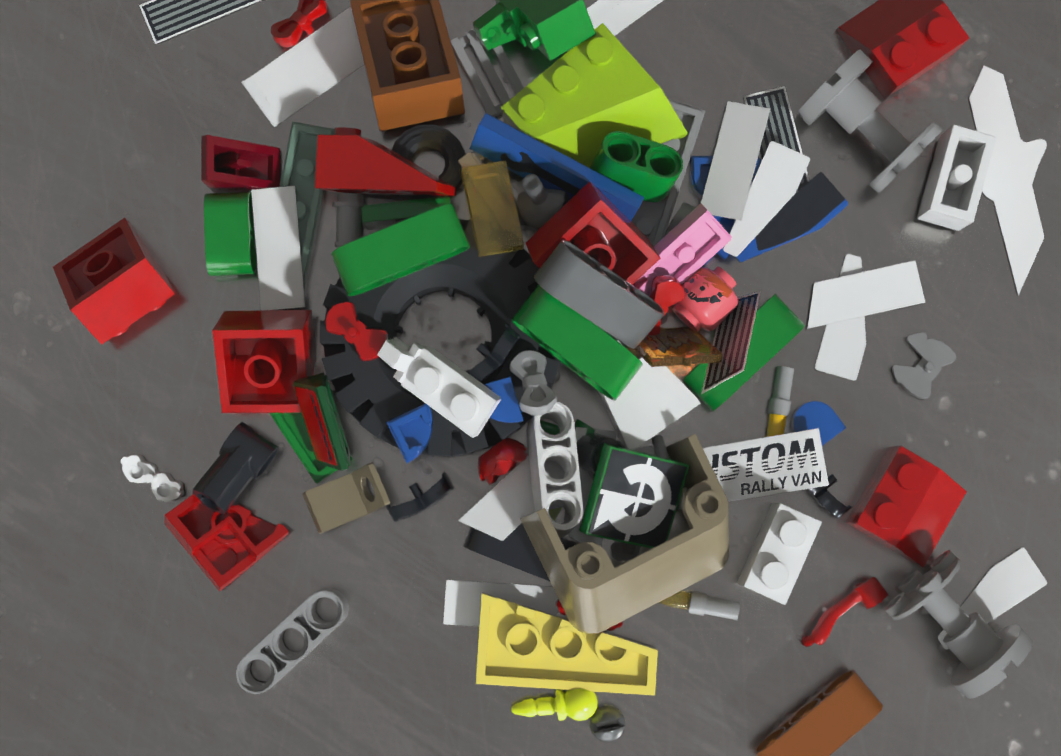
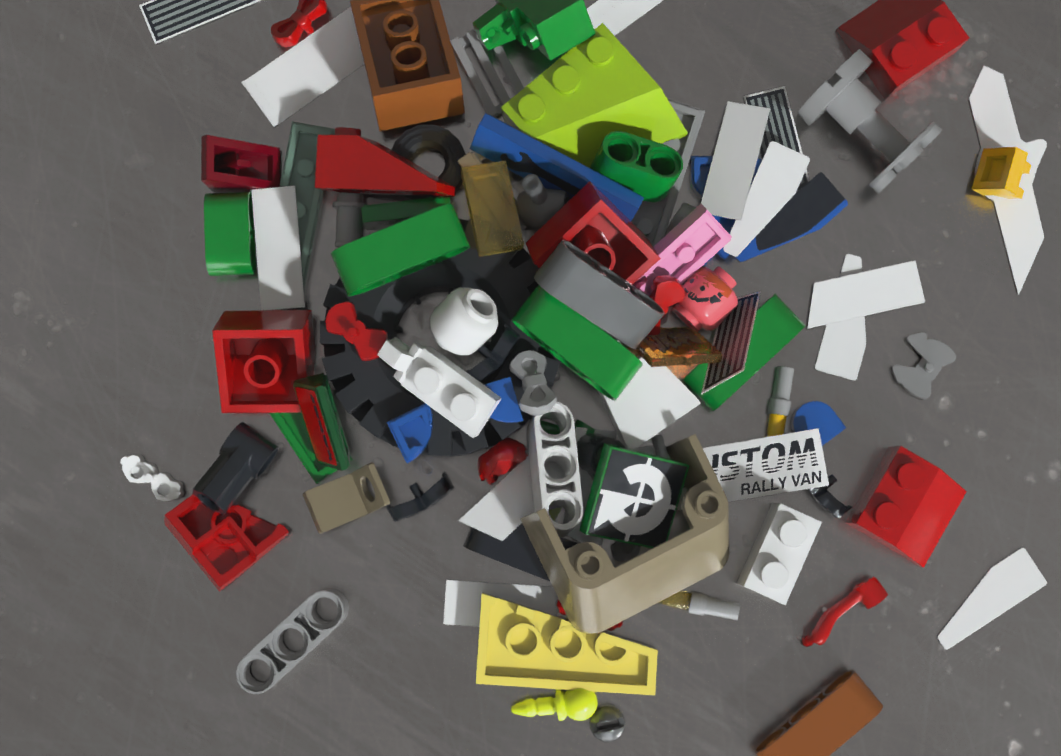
(112, 282): red slope -> none
(464, 320): none -> white head
(956, 178): white brick -> none
(968, 636): light grey piece -> none
(1001, 172): none -> yellow tile

